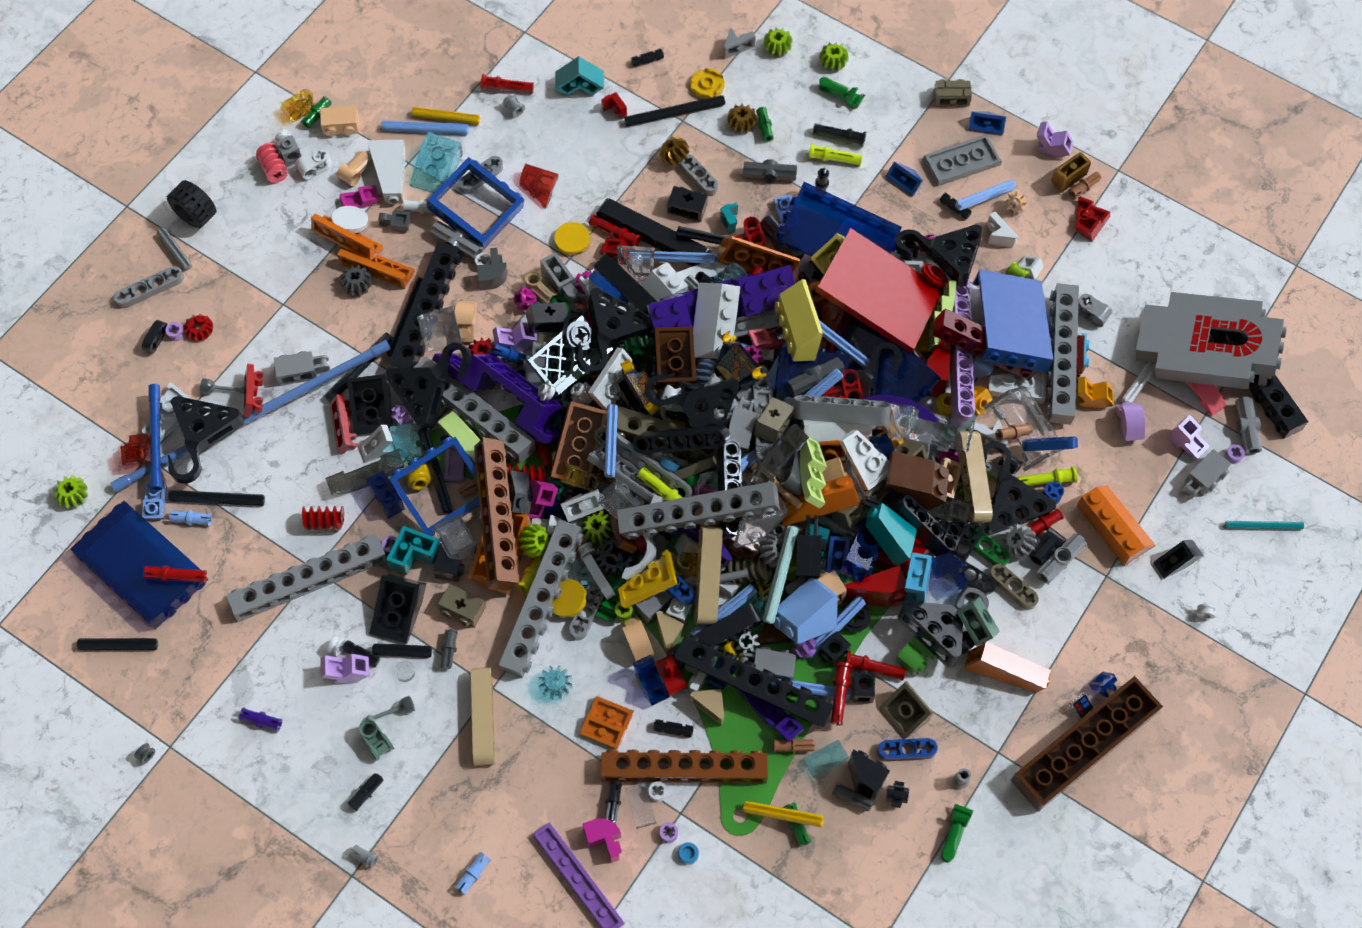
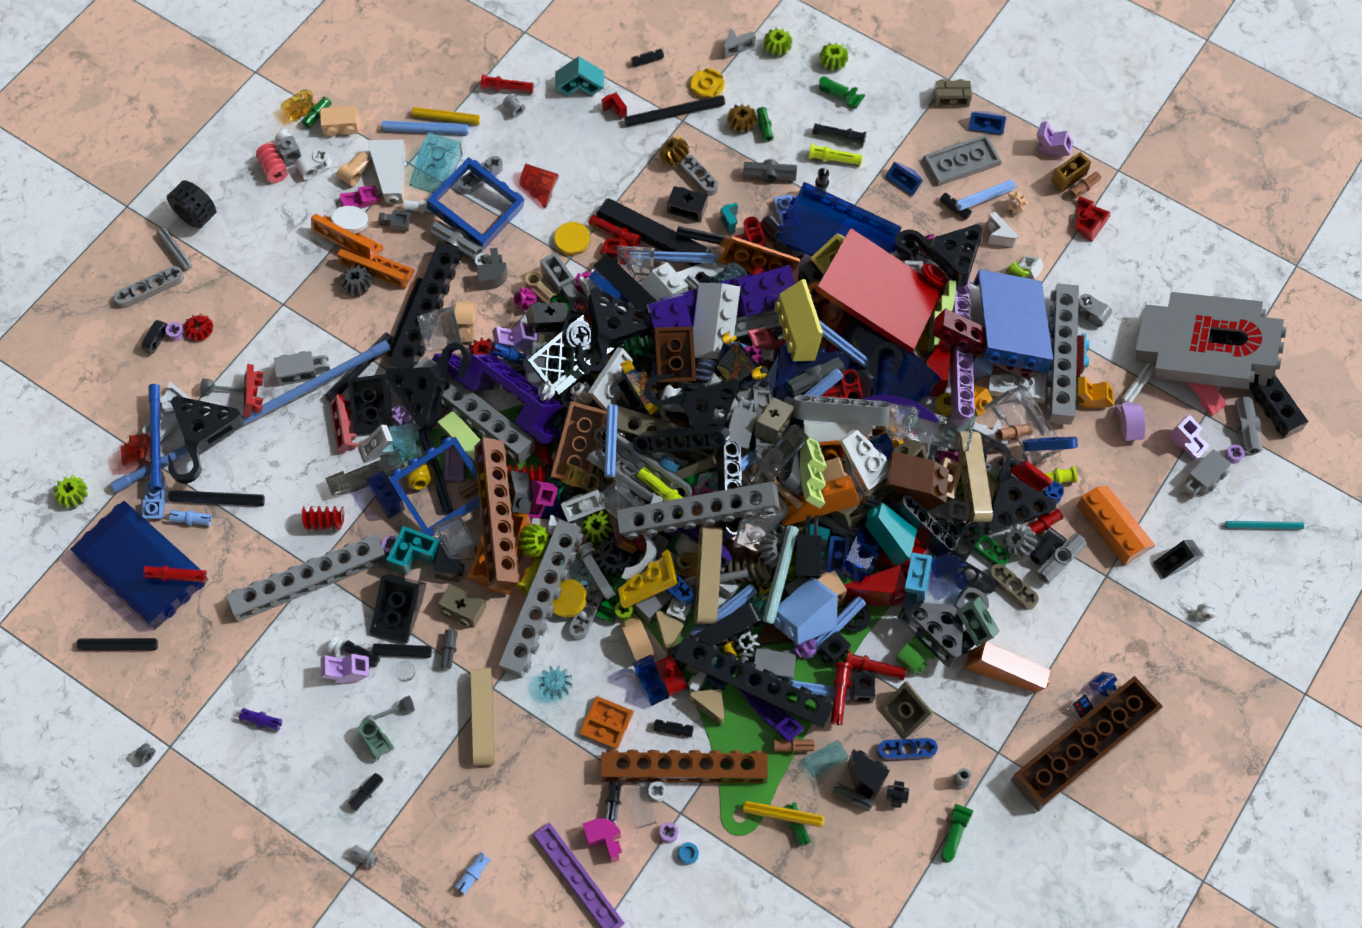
(1031, 475): none -> red tile

